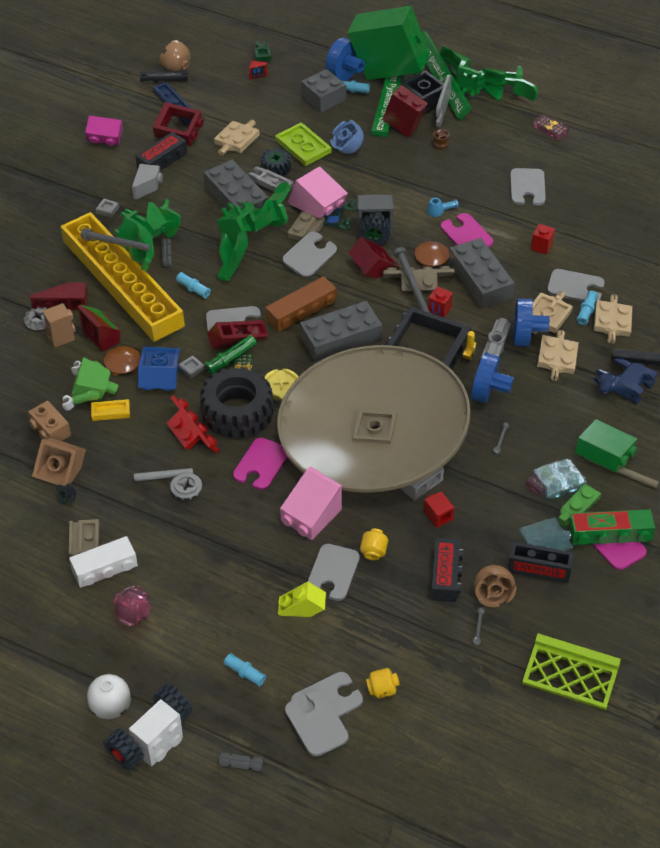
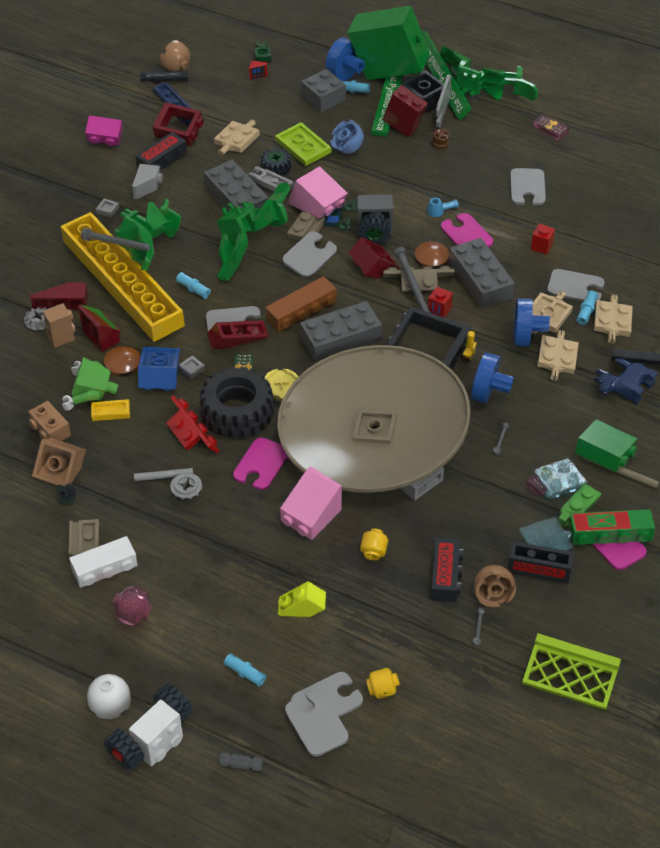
(166, 252): dark grey axle -> none
(223, 359): green pin -> none
(335, 566): light grey piece -> none
(438, 509): red brick -> none
(497, 337): light grey piece -> none

